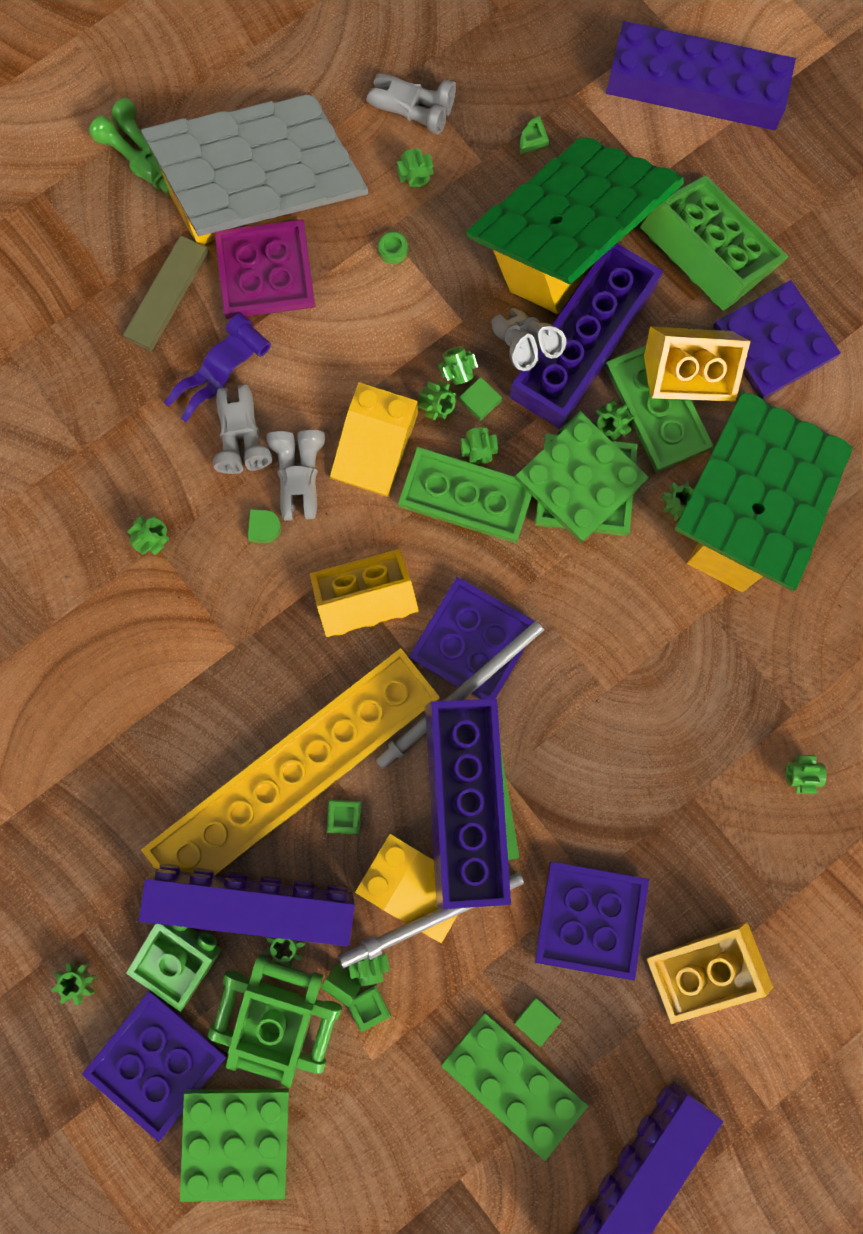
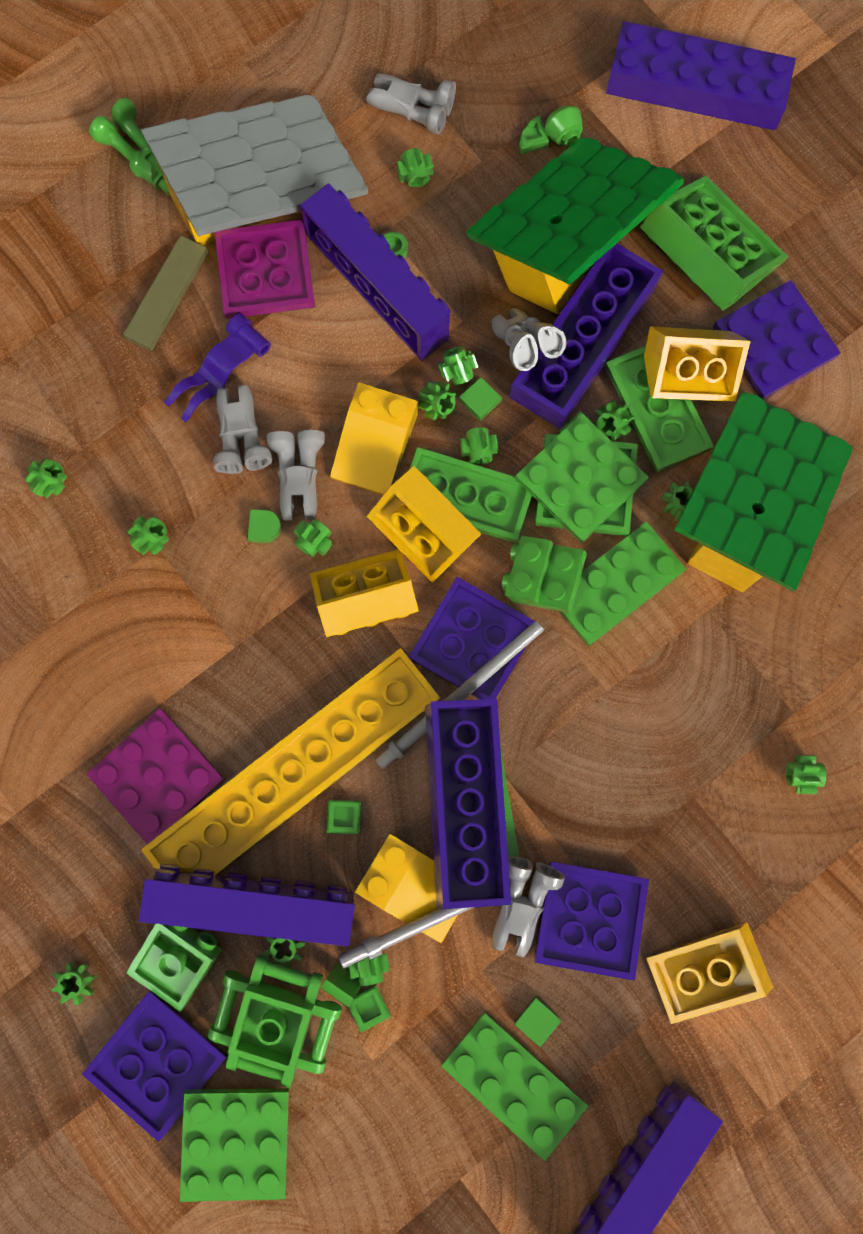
(46, 478): none -> bright green gear
(155, 776): none -> magenta plate
(312, 538): none -> bright green gear
(376, 271): none -> dark purple brick
(423, 524): none -> yellow slope
(522, 914): none -> light grey piece
(544, 574): none -> bright green plate
(564, 125): none -> bright green cone
(621, 583): none -> bright green plate

